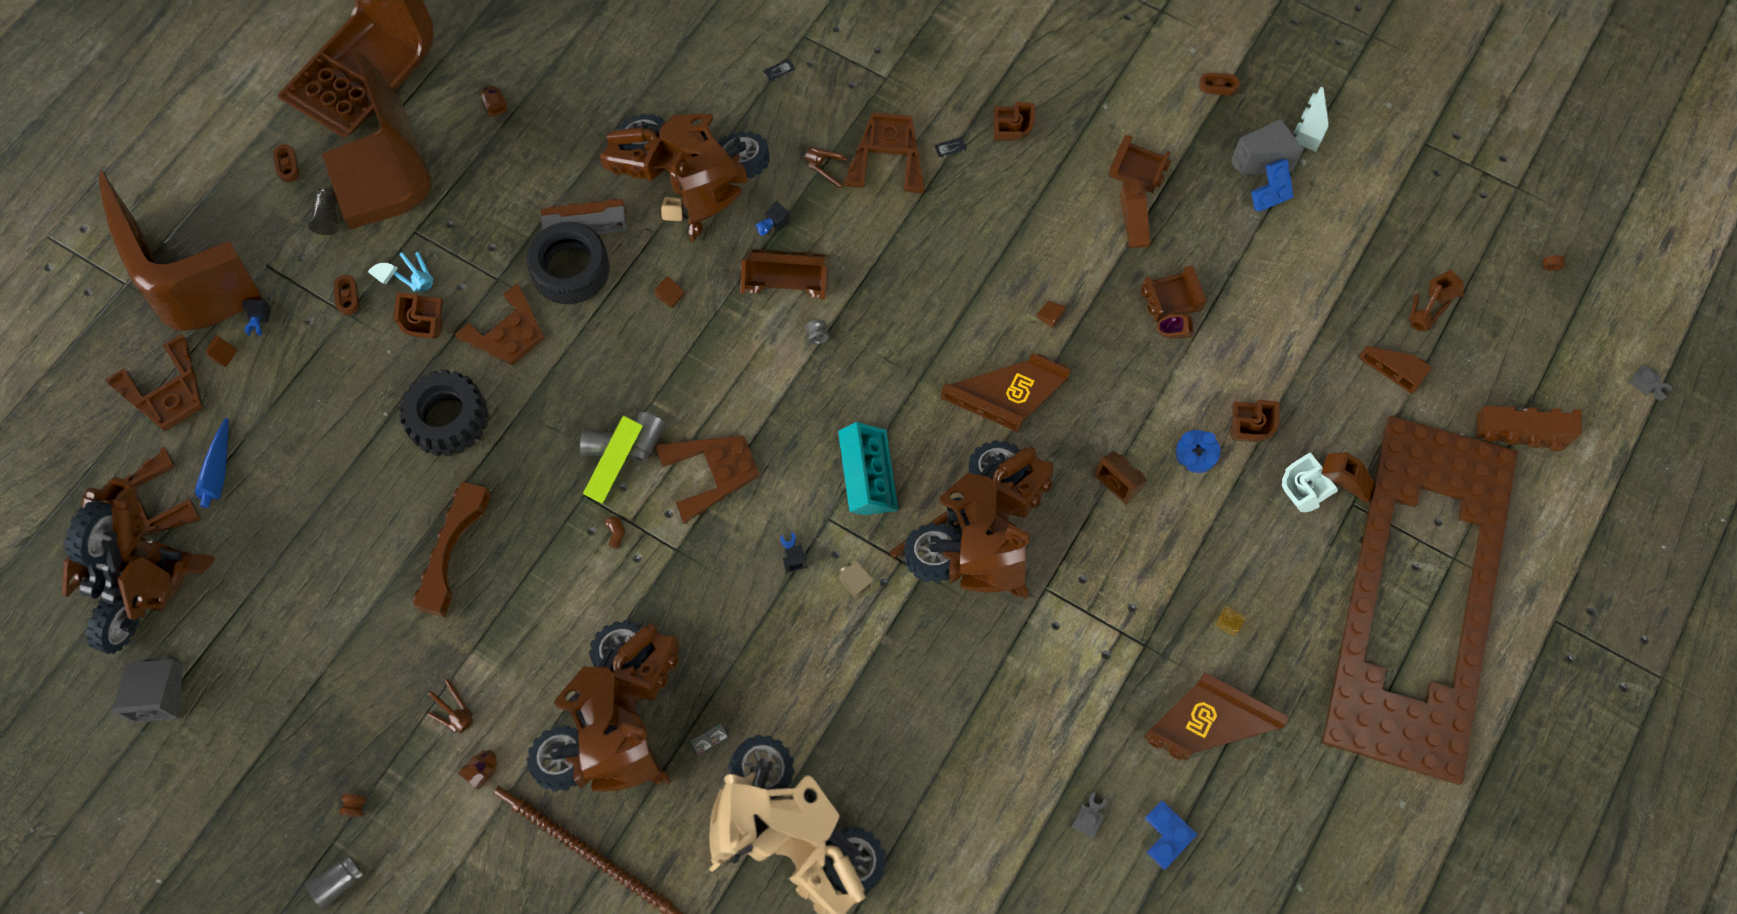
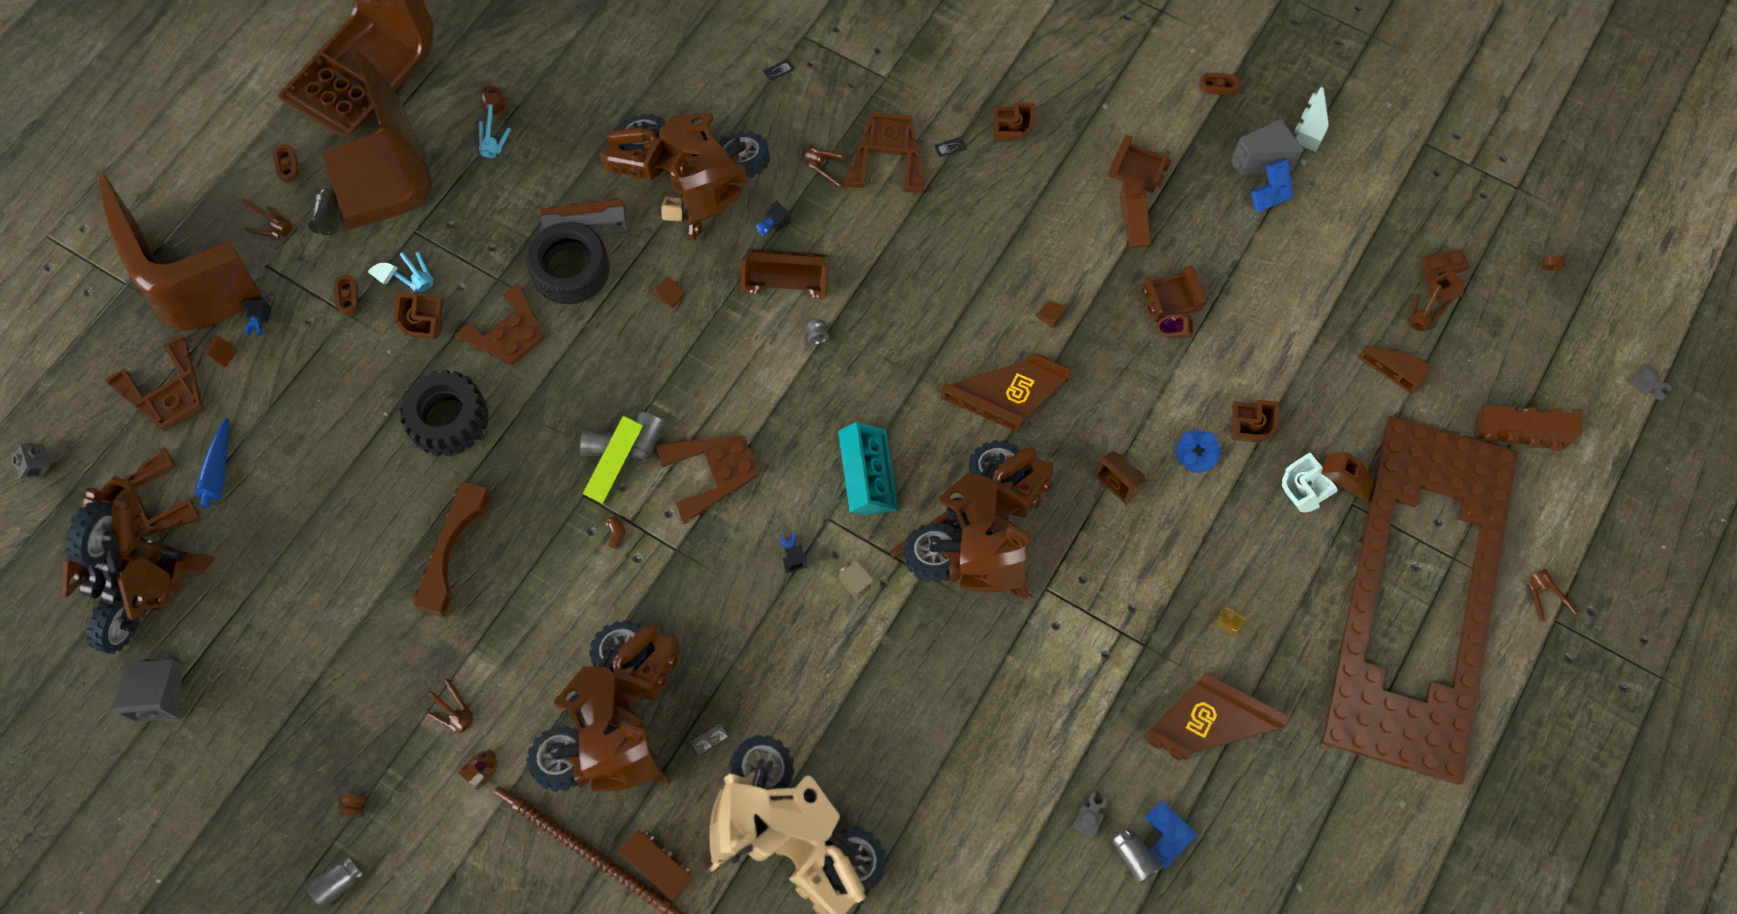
(31, 460): none -> flat silver brick
(278, 224): none -> reddish brown plant
(488, 145): none -> medium azure plant
(657, 864): none -> reddish brown brick
(1137, 856): none -> flat silver plant
(1441, 263): none -> reddish brown hinge
(1544, 582): none -> reddish brown plant

